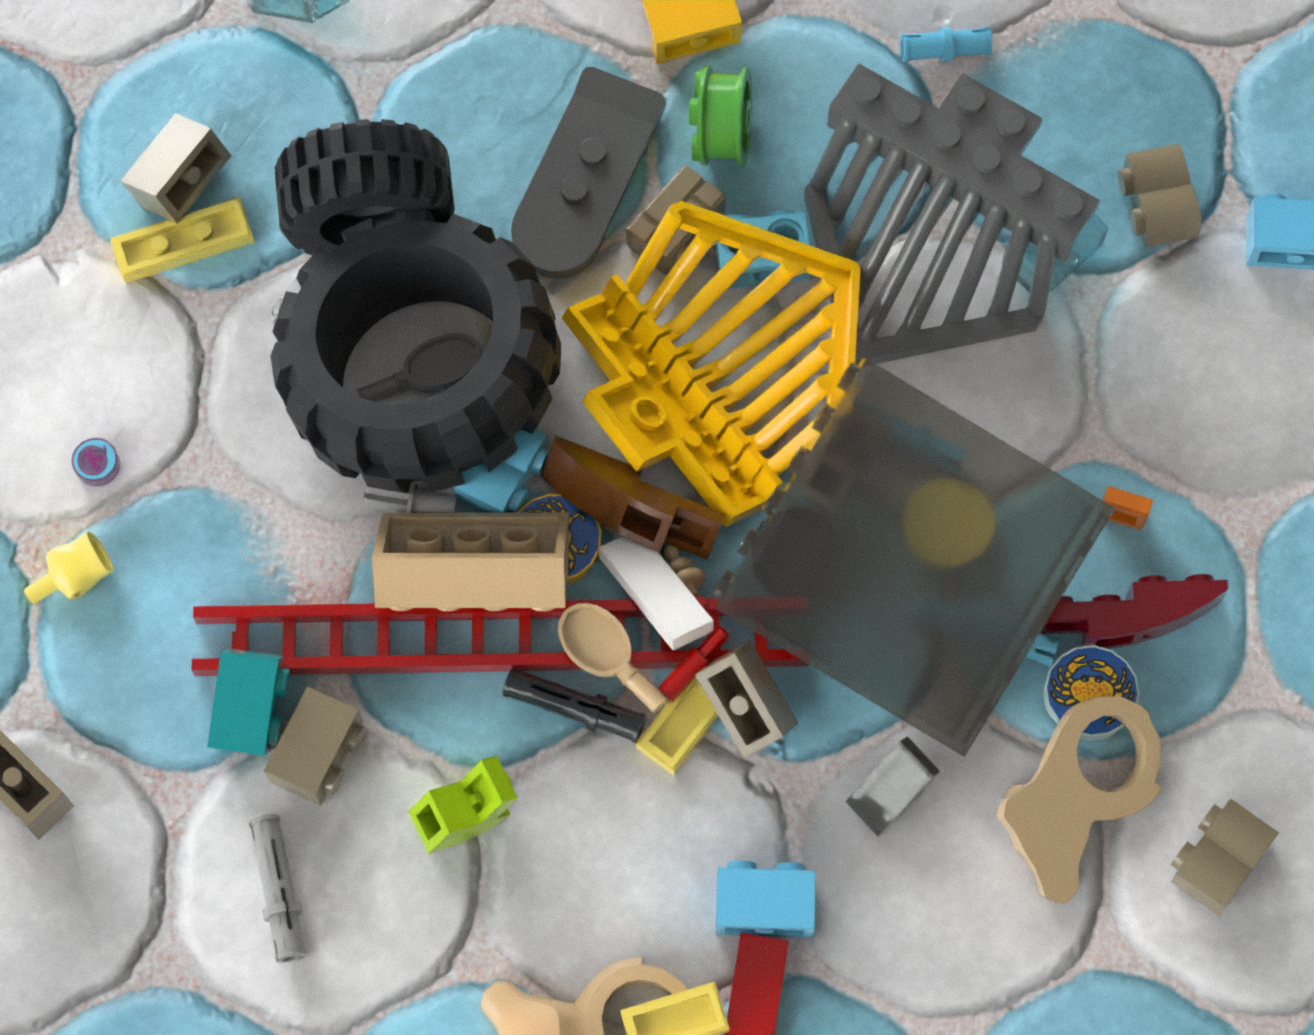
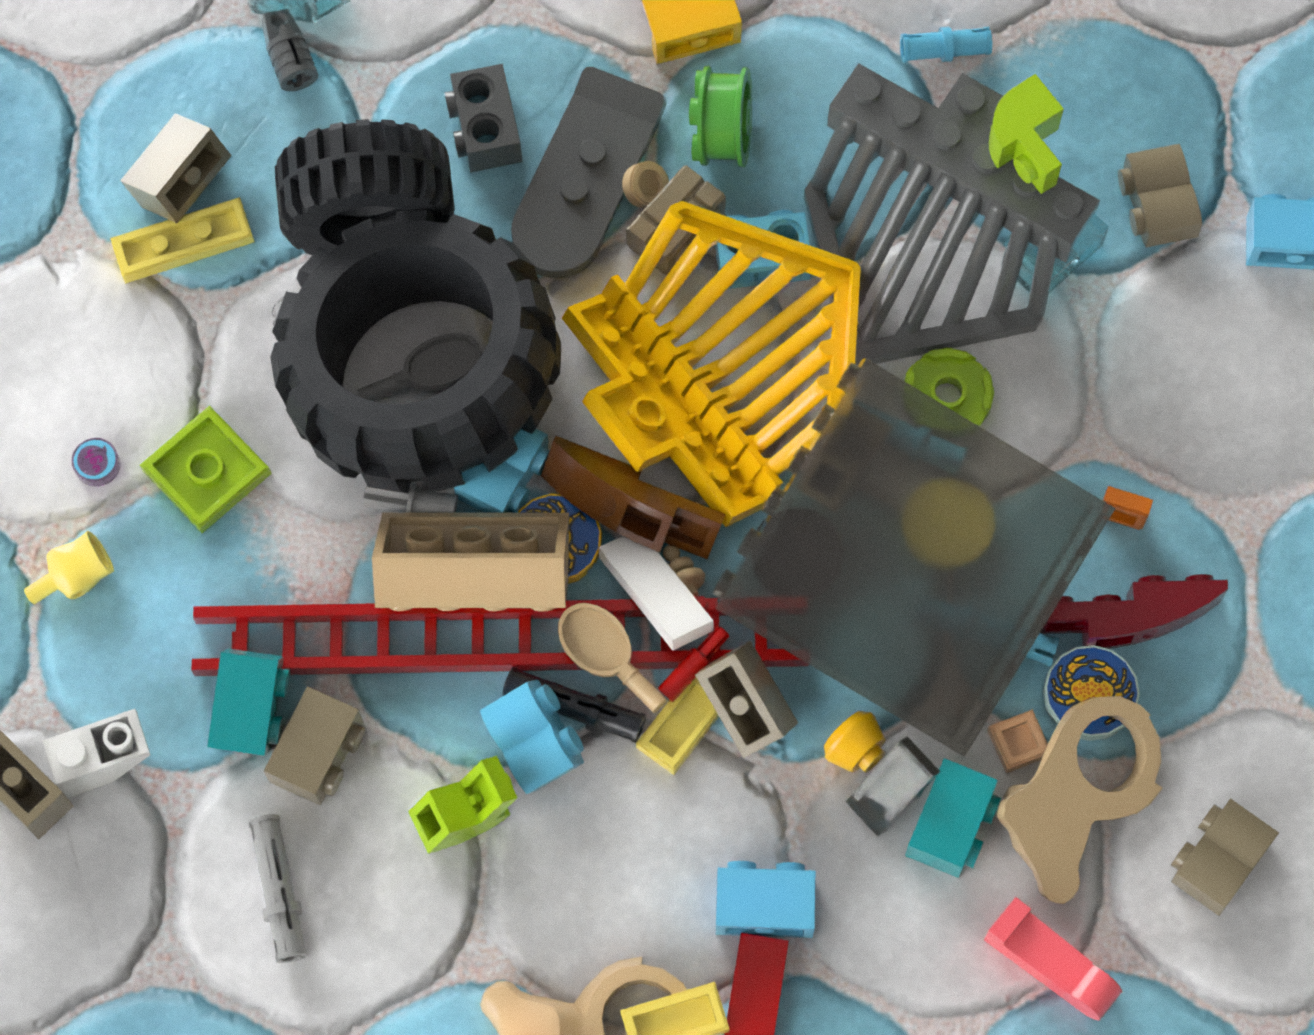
(96, 753): none -> white slope
(205, 469): none -> lime tile
(288, 51): none -> dark grey hinge
(489, 117): none -> dark grey brick
(533, 736): none -> medium azure brick
(643, 182): none -> tan tile
(856, 743): none -> yellow cone
(952, 818): none -> teal brick
(962, 371): none -> lime tile
(1018, 129): none -> lime brick
(1018, 741): none -> light nougat tile
(1052, 960): none -> coral leg

